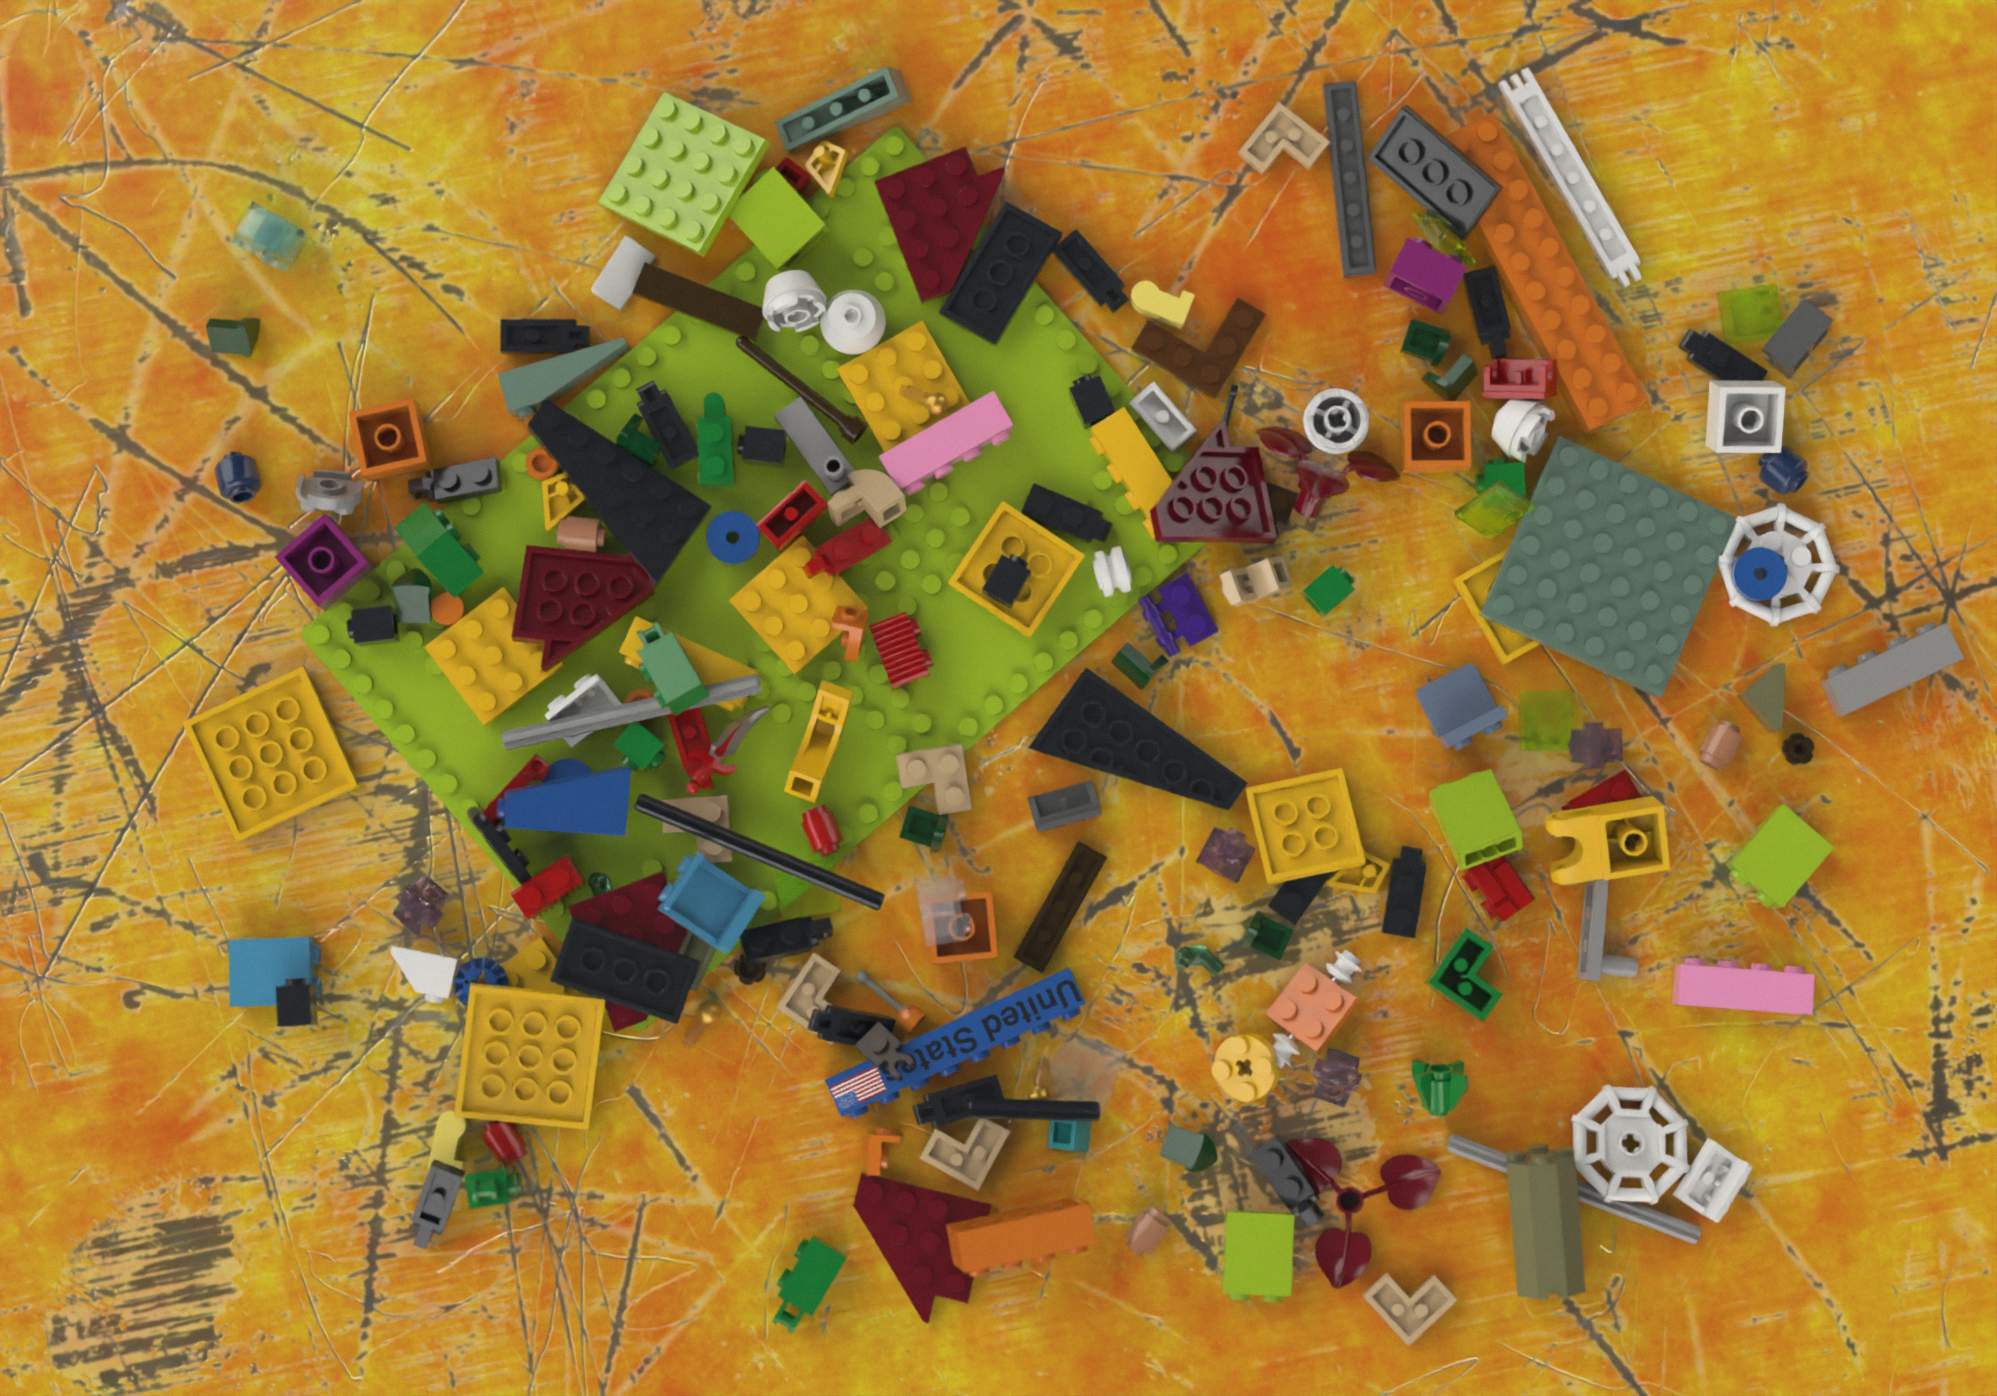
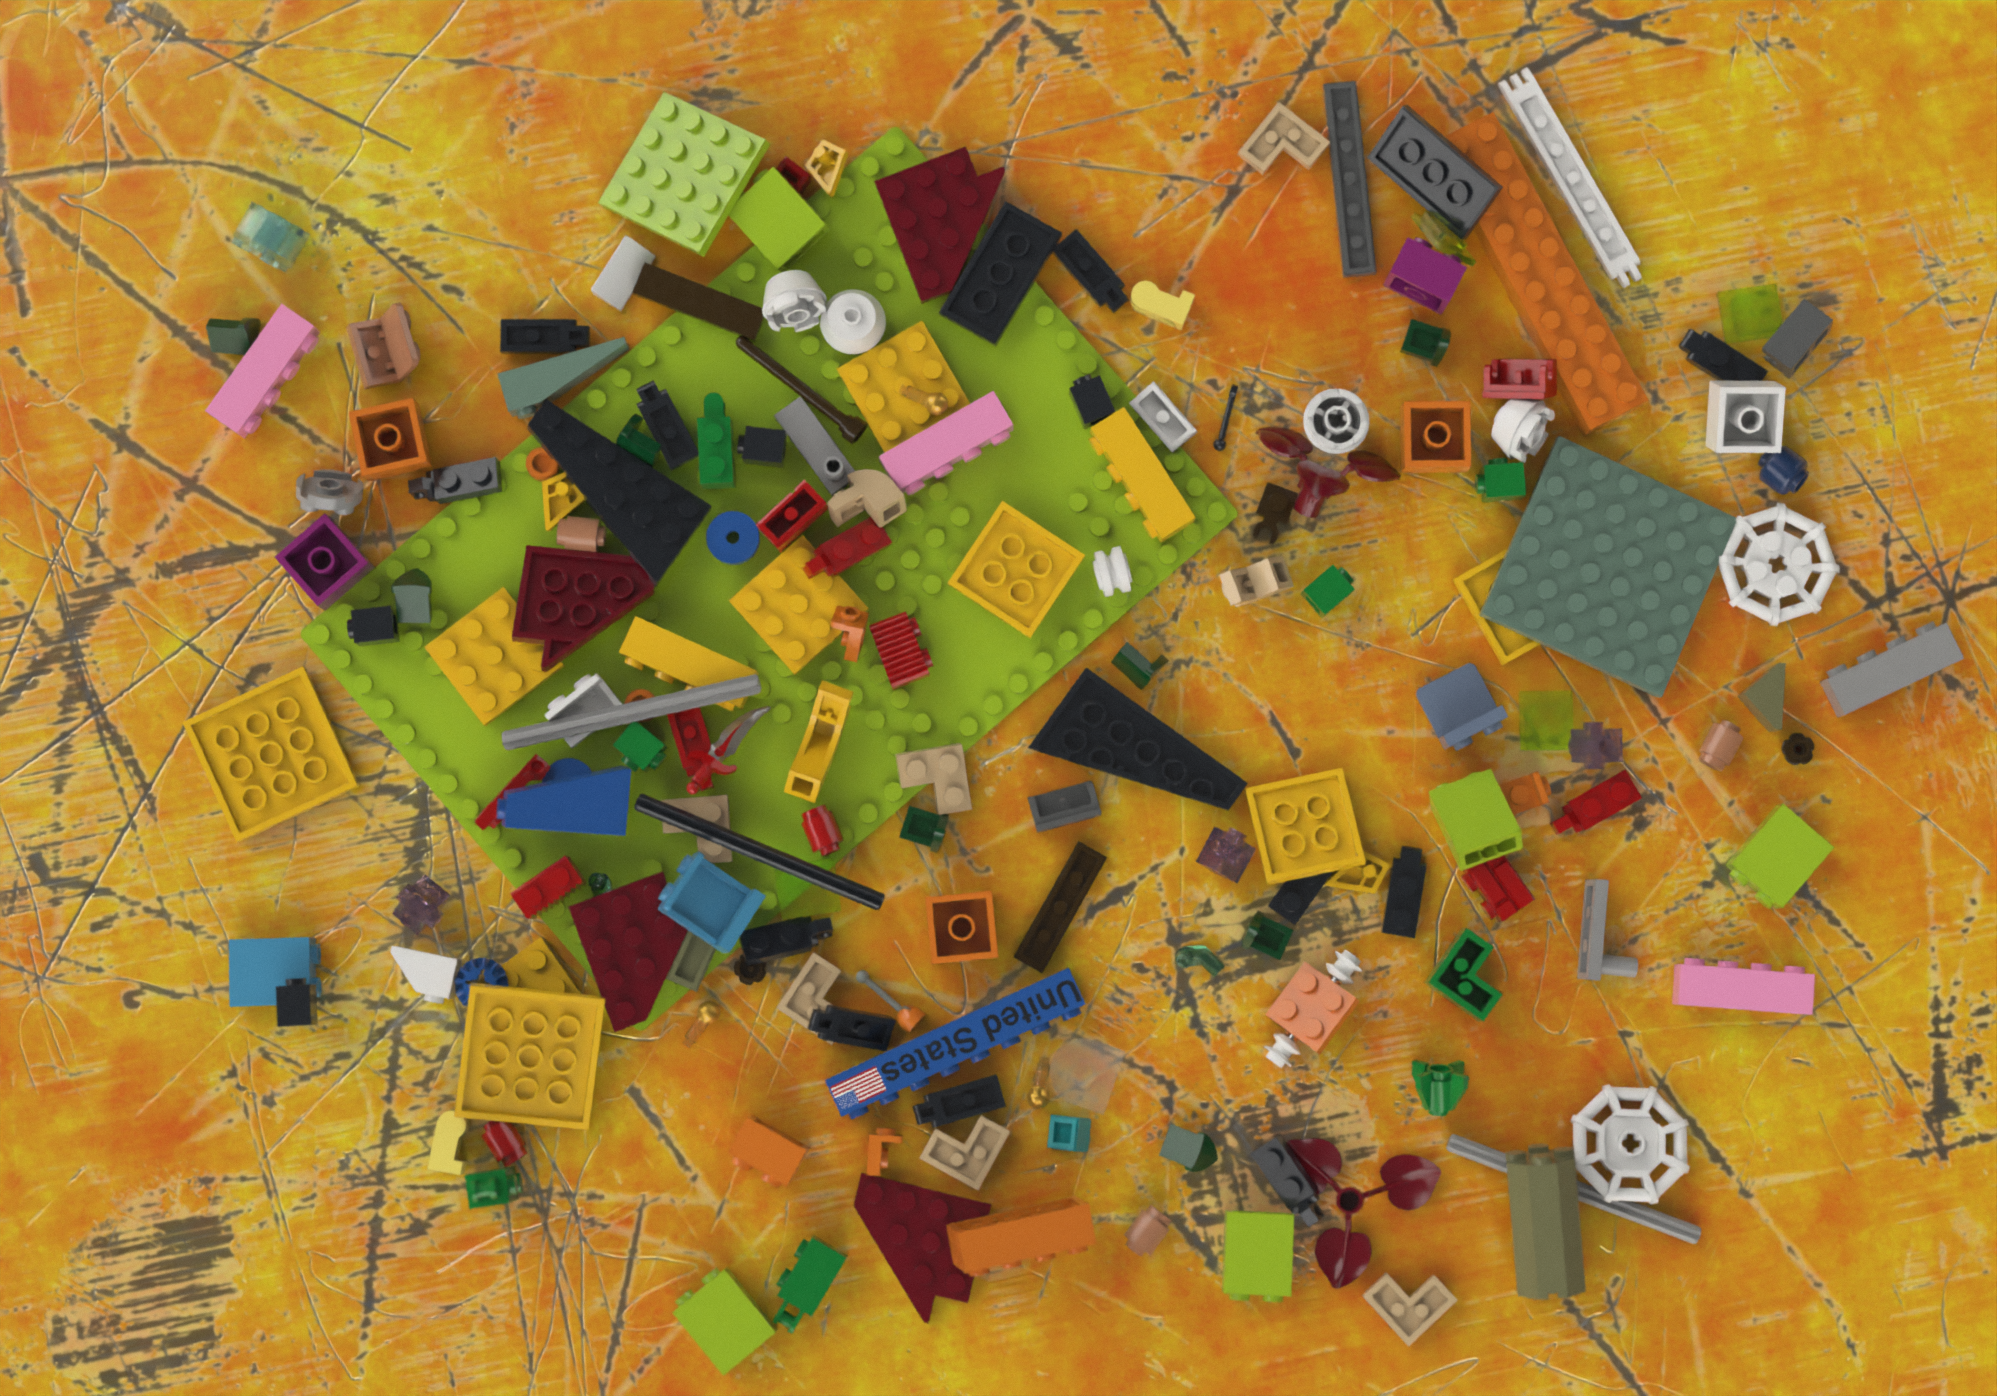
(238, 477): dark blue head -> none
(263, 371): none -> bright pink brick
(384, 348): none -> nougat bracket
(436, 1201): hinge -> none
(438, 549): green brick -> none
(447, 609): orange tile -> none
(497, 839): black hinge -> none
(624, 970): black tile -> none
(670, 670): green brick -> none
(723, 1319): none -> lime brick
(768, 1151): none -> orange brick
(844, 108): sand green slope -> none
(882, 1049): dark brown plate -> none
(942, 910): clear brick -> none
(1007, 580): black brick -> none
(1033, 1109): black axle -> none
(1066, 515): black hinge -> none
(1187, 611): dark purple plate -> none
(1199, 369): reddish brown plate -> none
(1216, 496): dark red wing -> none
(1229, 1072): yellow plate -> none
(1336, 1076): brick -> none
(1454, 380): dark green tile -> none
(1488, 309): black hinge -> none
(1494, 509): clear neon green piece -> none
(1526, 792): none -> orange bracket
(1601, 843): yellow brick -> none
(1712, 1181): white bracket -> none
(1745, 581): blue piece -> none

